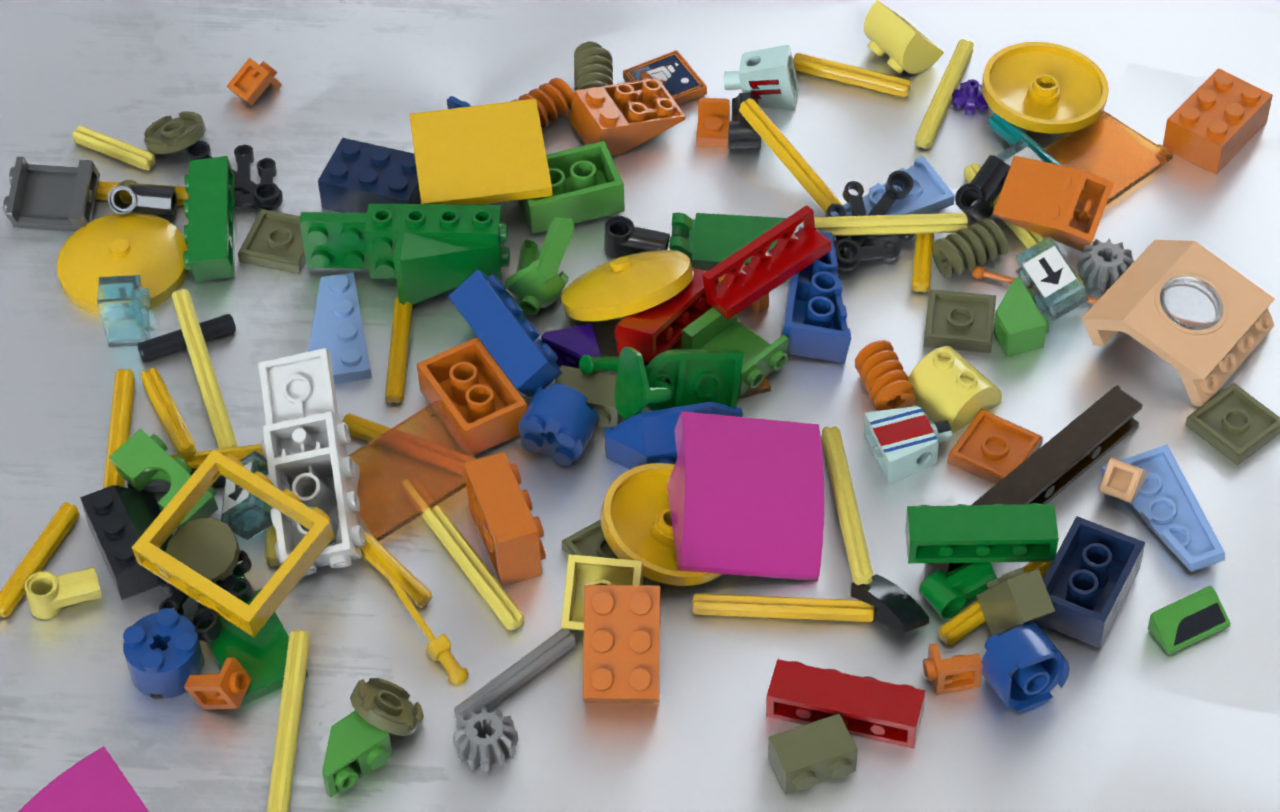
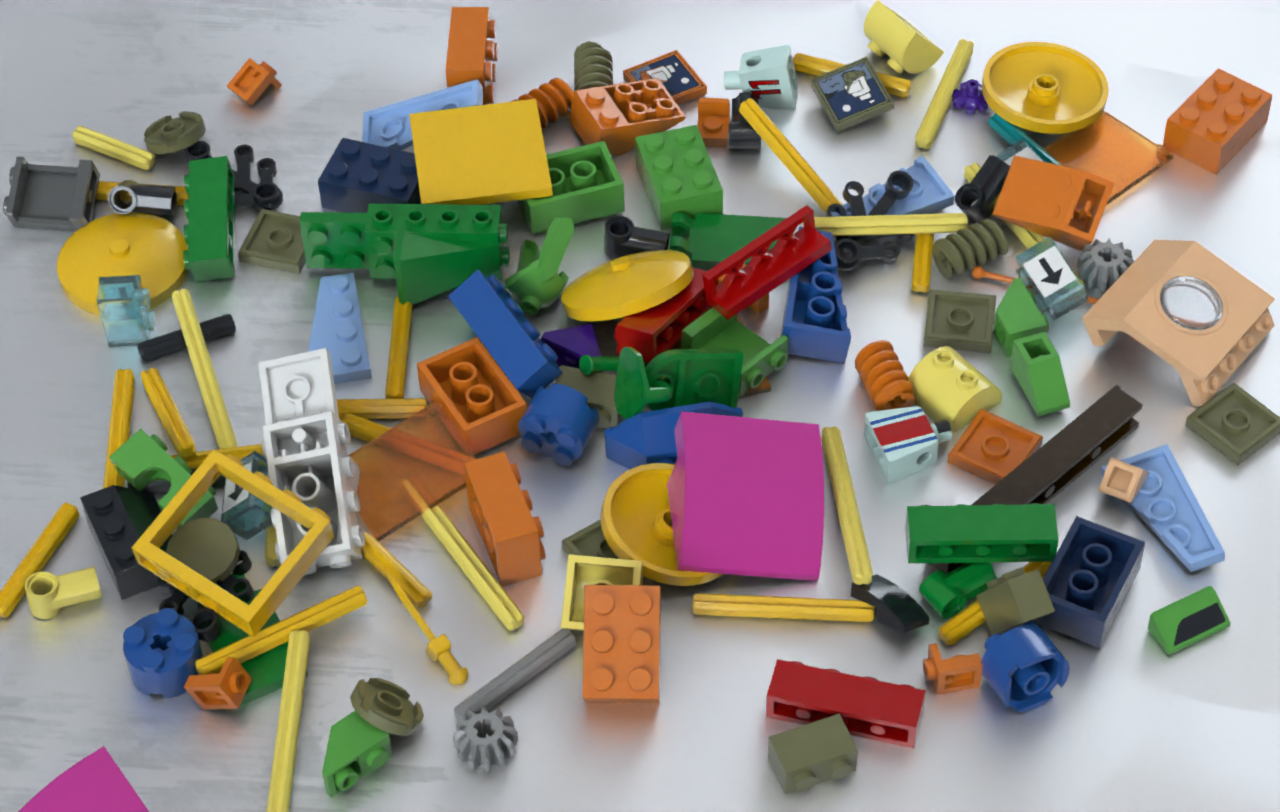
(279, 632): none -> yellow axle
(381, 408): none -> yellow axle
(391, 125): none -> light blue wing
(472, 49): none -> orange brick
(678, 174): none -> bright green brick
(852, 94): none -> tile
(1040, 373): none -> bright green slope

